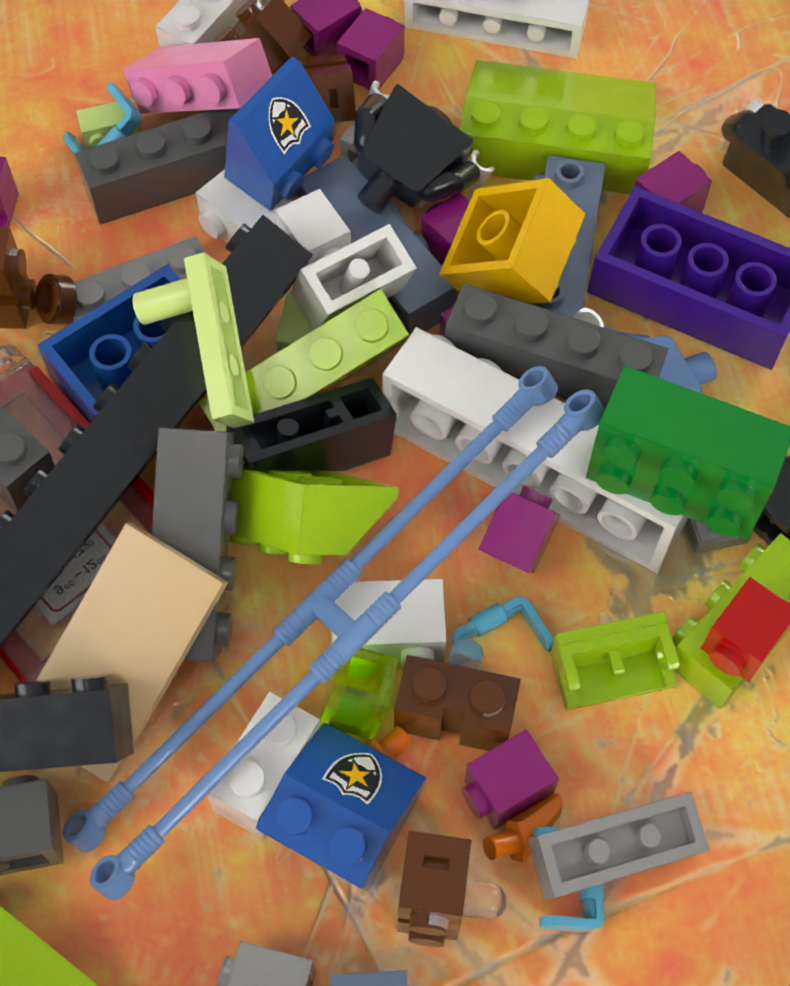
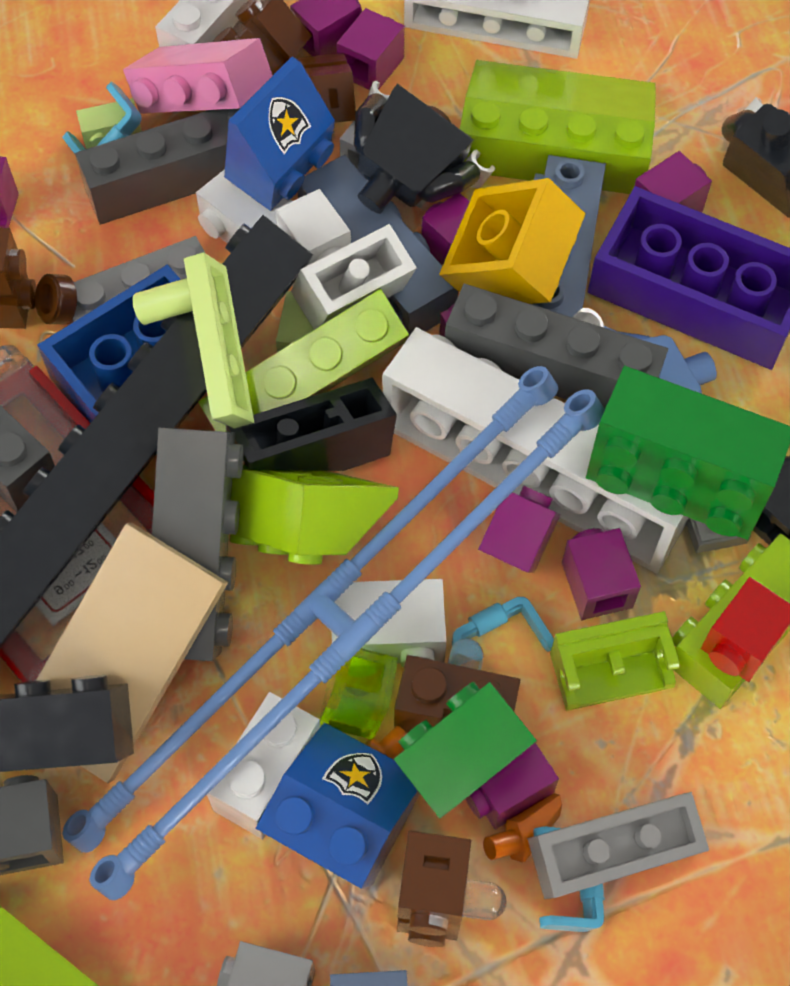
(463, 748): none -> green brick
(600, 573): none -> magenta brick

